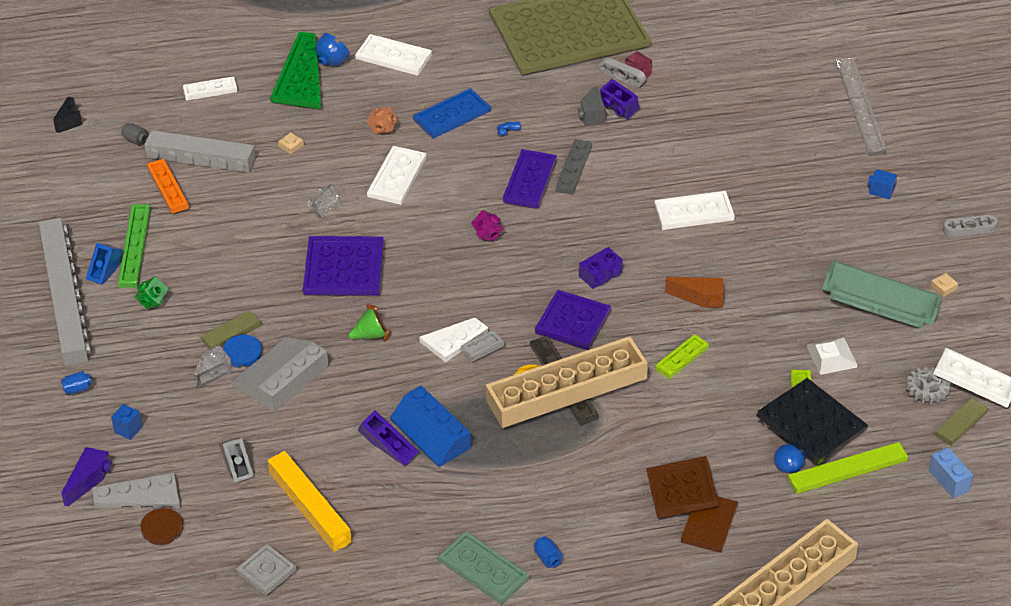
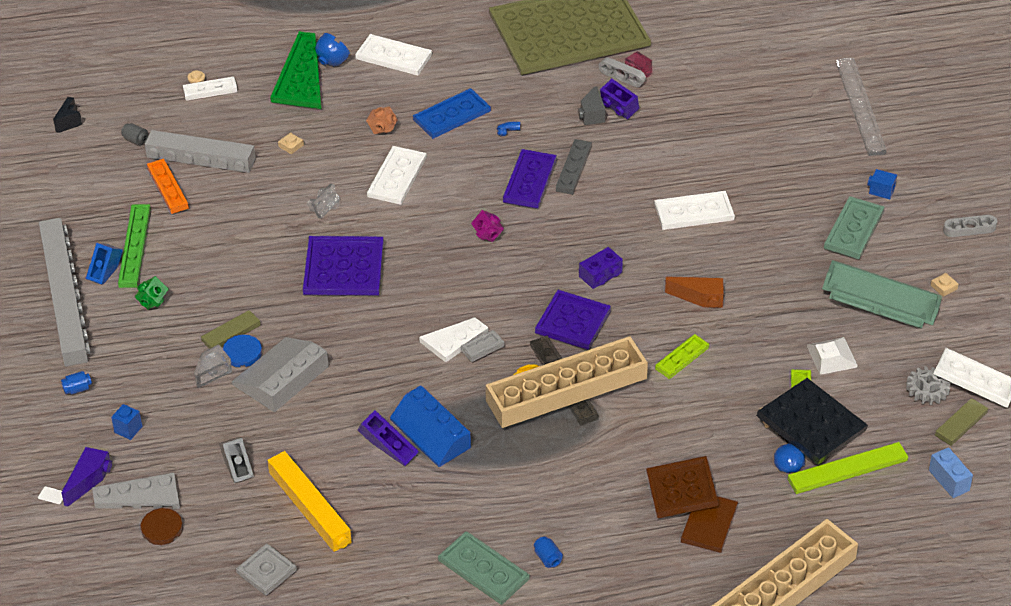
(51, 495): none -> white sticker
(196, 76): none -> tan plate
(369, 326): bright green hat -> none
(854, 227): none -> sand green plate

